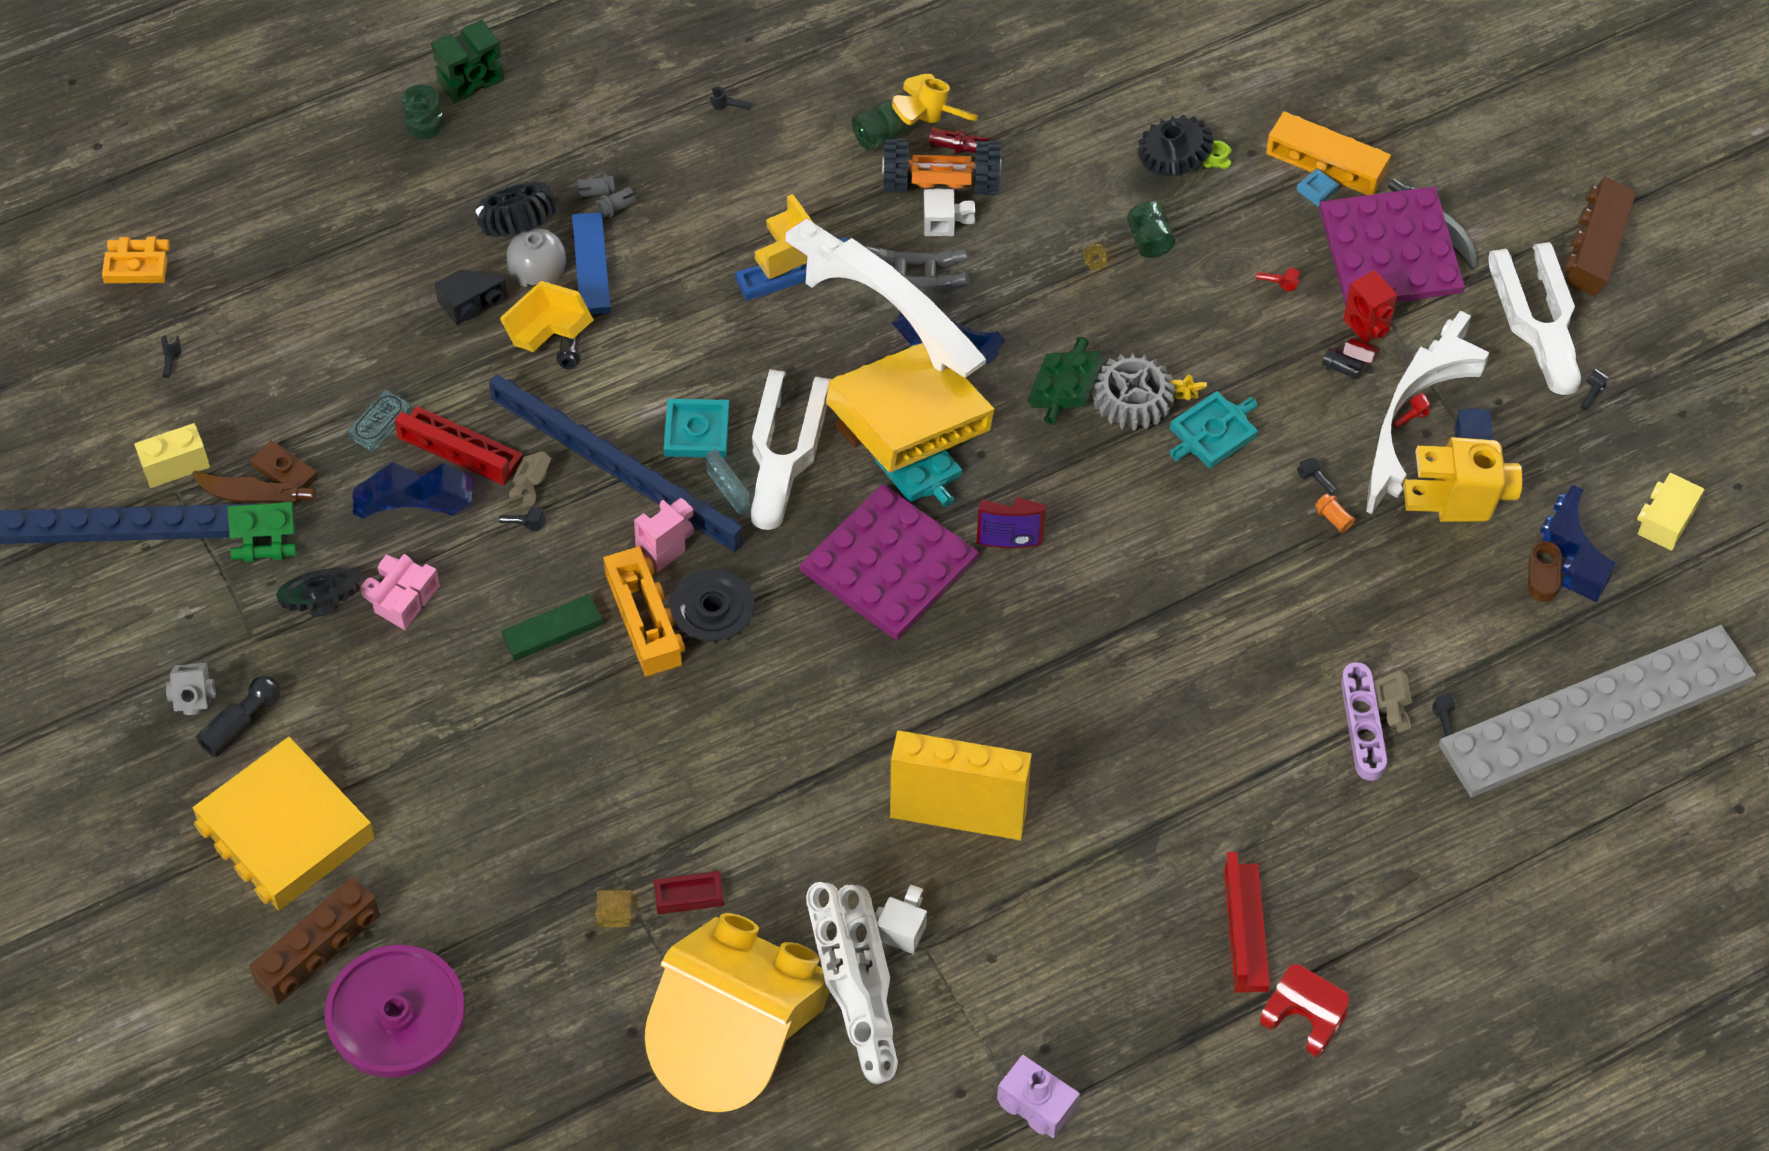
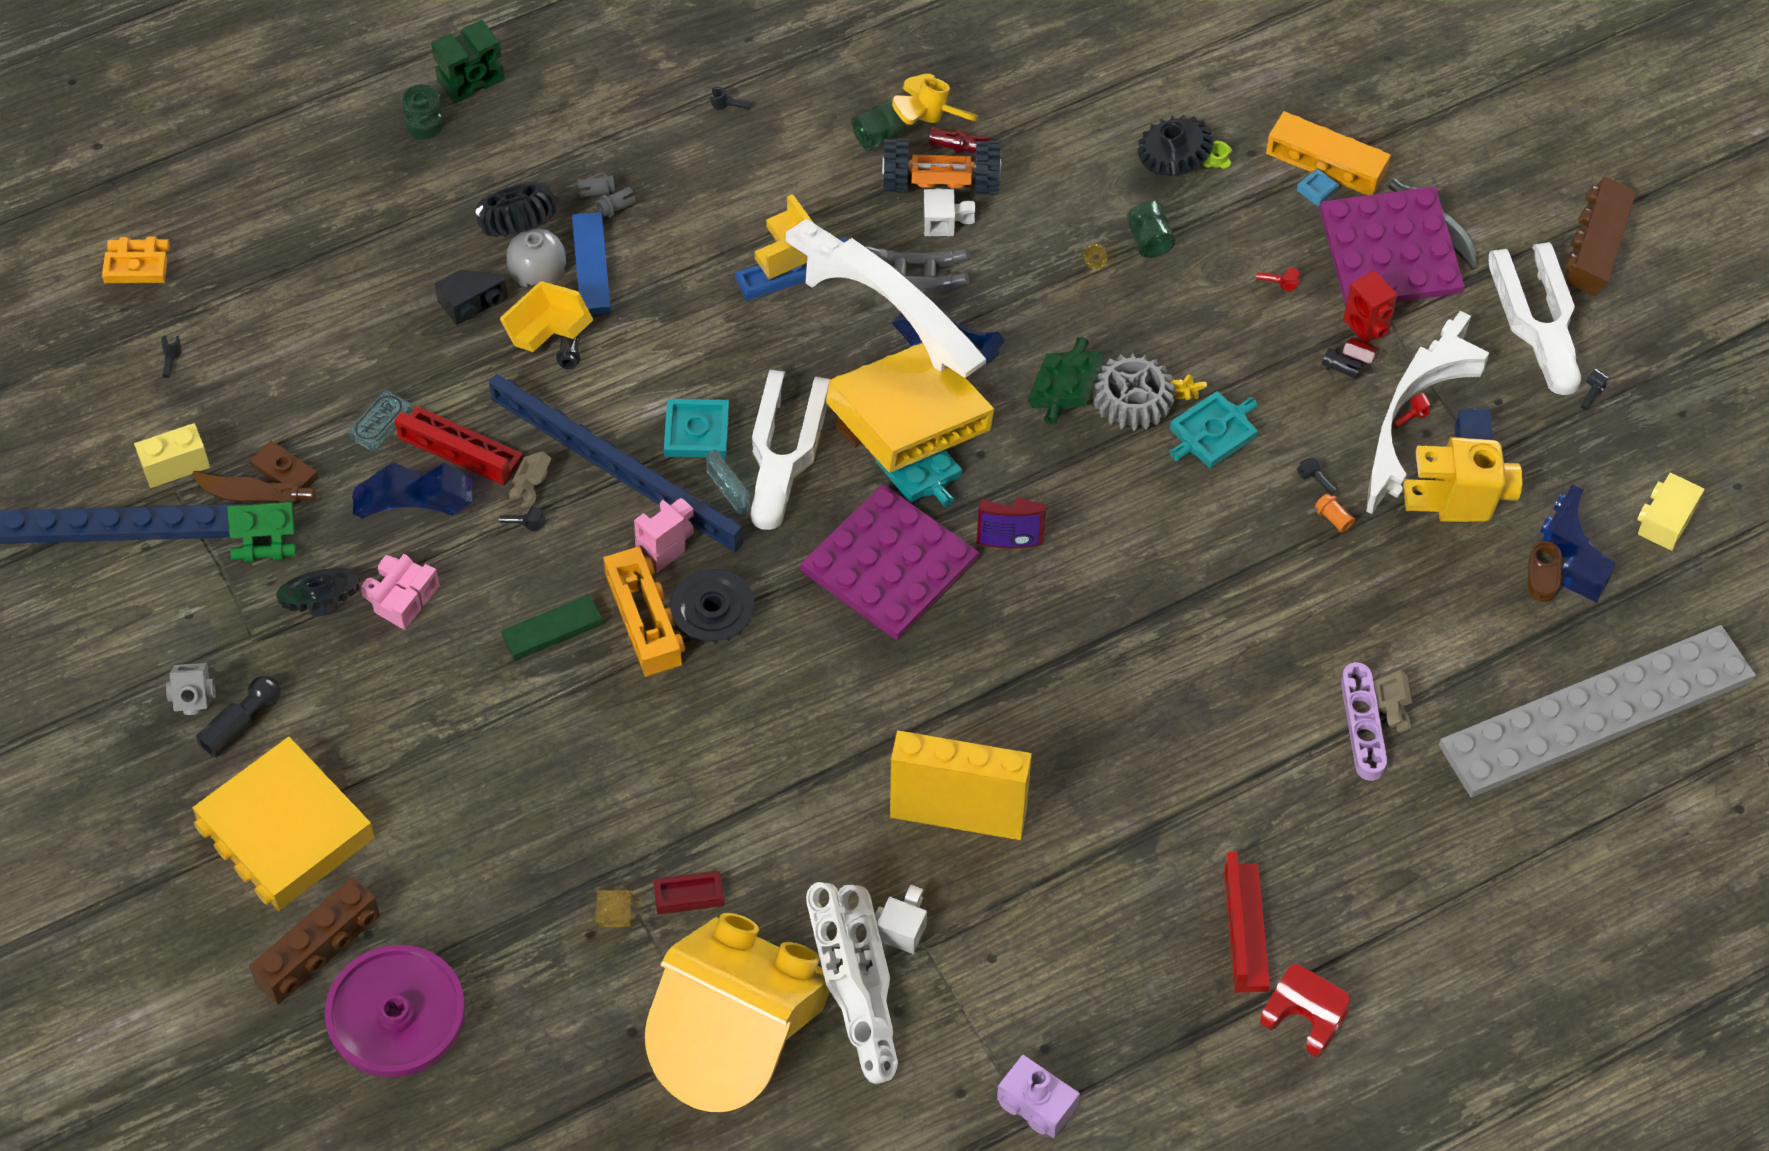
(1441, 707): black hand -> none

